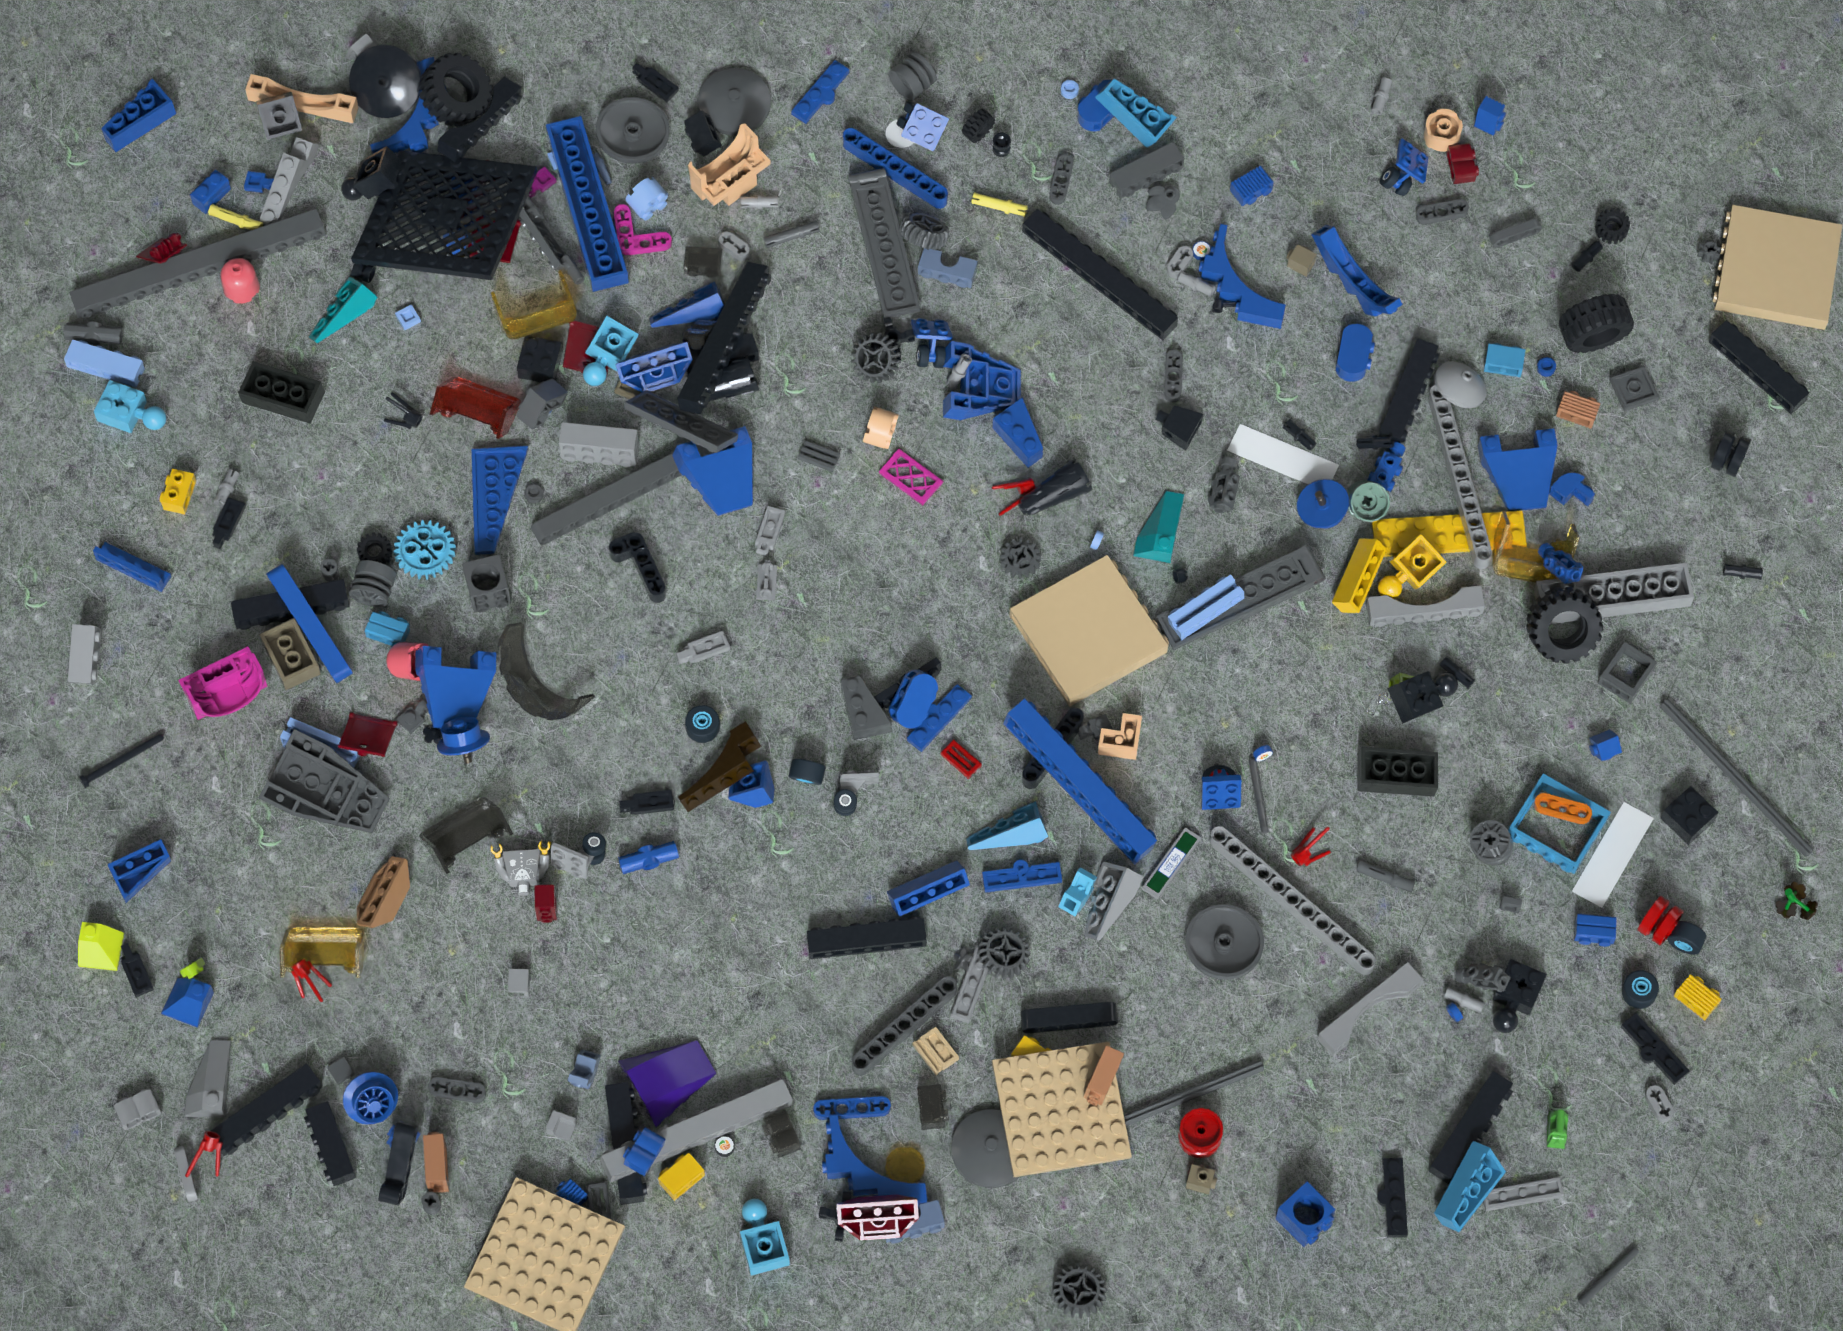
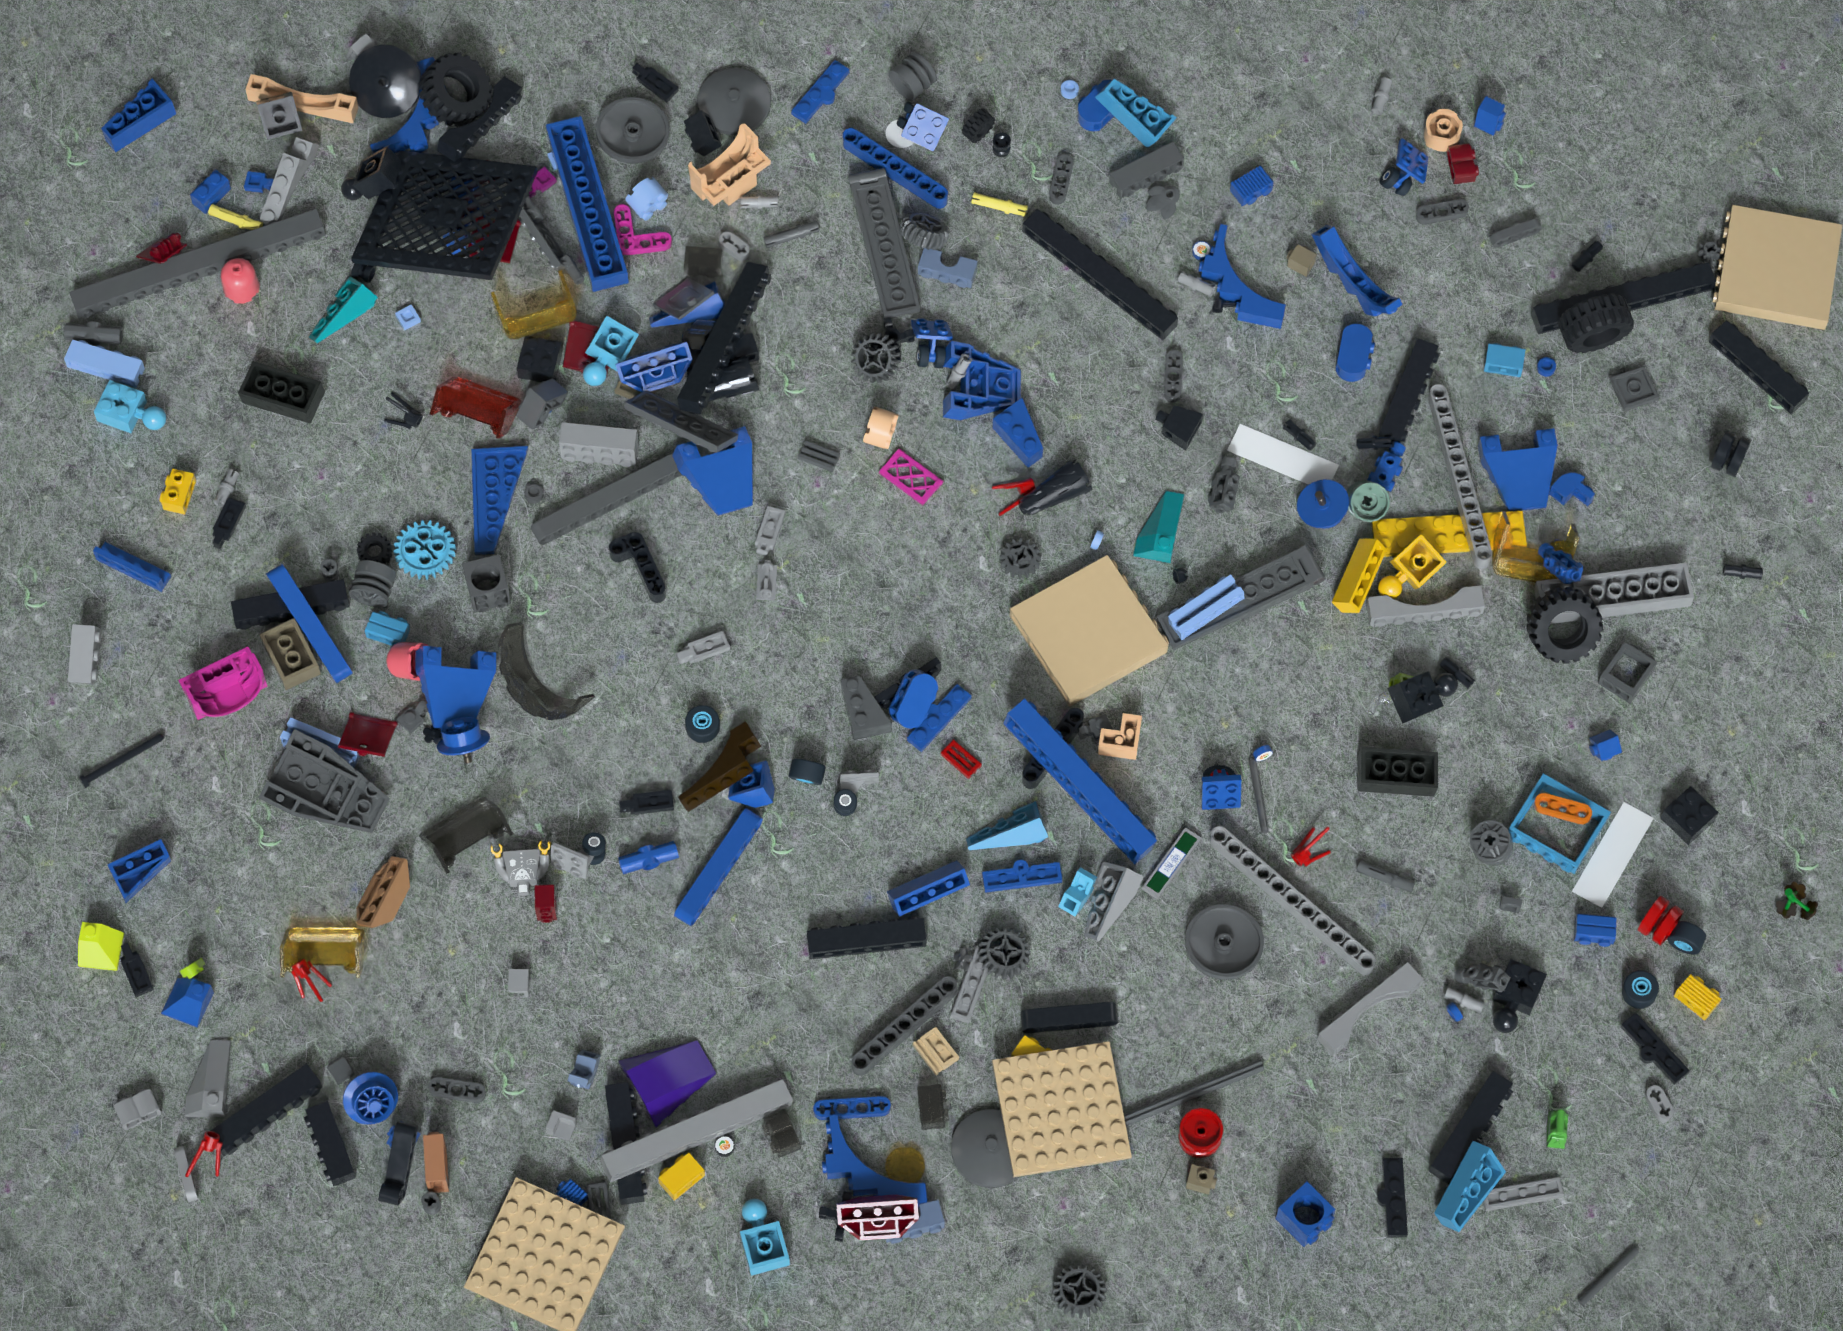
(600, 165): sand blue animal -> none
(644, 1151): blue brick -> none
(683, 298): none -> dark grey container
(718, 867): none -> blue beam
(1103, 1076): nougat window -> none
(1176, 260): light grey beam -> none
(1460, 384): light grey dish -> none
(1578, 409): nougat brick -> none
(1610, 235): black tyre -> none
(1638, 293): none -> black brick
(1735, 776): dark grey axle -> none

